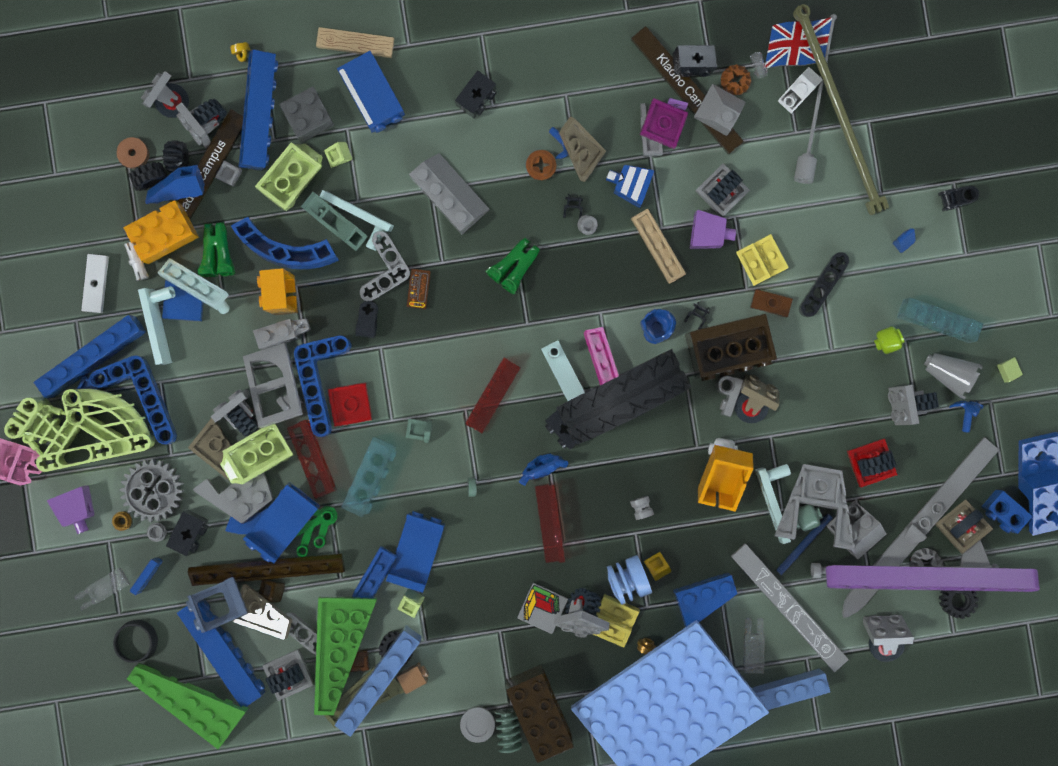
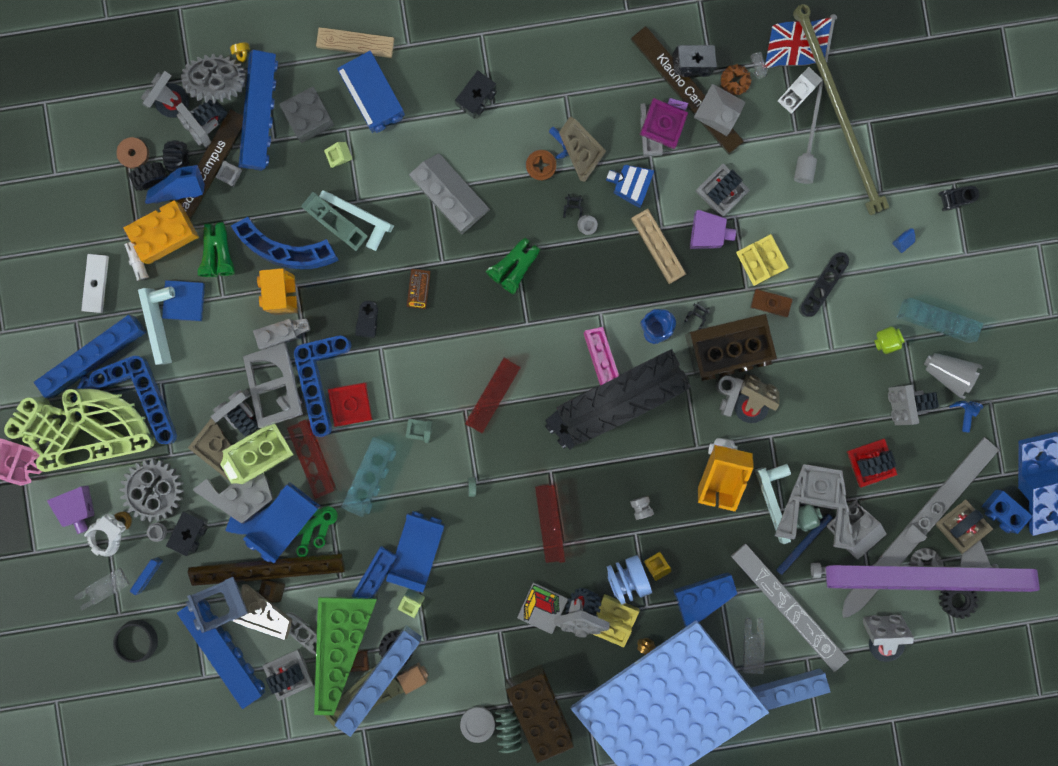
(112, 528): none -> white piece
(192, 705): bright green wing -> none
(195, 285): light aqua piece -> none
(213, 78): none -> light grey gear
(290, 175): yellowish green slope -> none
(392, 267): light grey beam -> none
(541, 467): blue piece -> none
(562, 370): light aqua piece -> none
(1009, 370): yellowish green slope -> none

